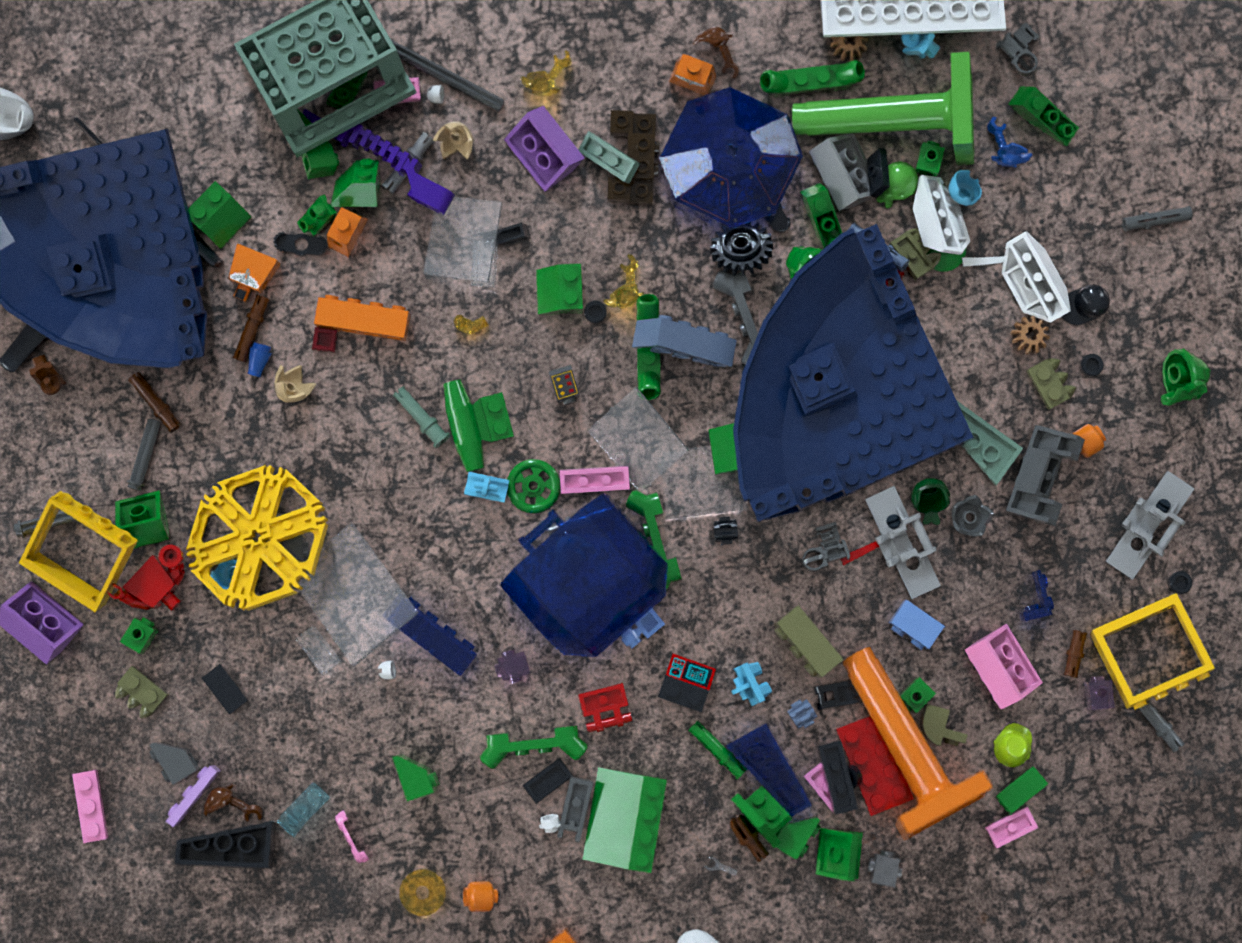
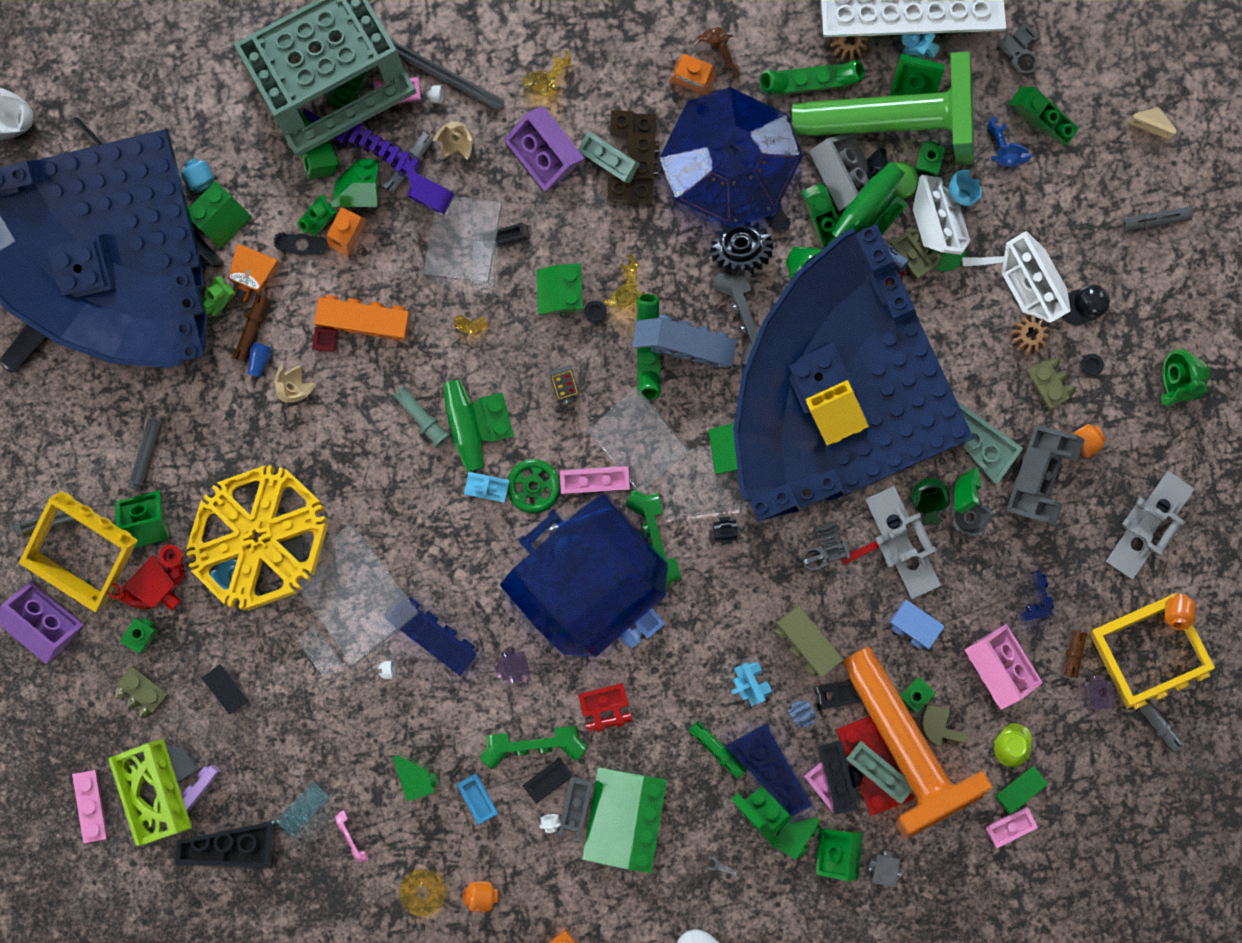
(46, 375): reddish brown hips -> none
(159, 408): reddish brown pin -> none
(168, 803): none -> lime fence
(197, 175): none -> medium azure head
(217, 296): none -> bright green hips
(223, 796): reddish brown piece -> none
(477, 799): none -> dark azure tile
(686, 683): slope -> none
(748, 836): reddish brown arm -> none
(837, 413): none -> yellow brick
(874, 203): none -> green plate
(879, 772): none -> sand green plate
(916, 76): none -> green bracket
(966, 490): none -> green slope
(1154, 121): none -> tan slope
(1180, 582): black tile -> none
(1180, 612): none -> orange head

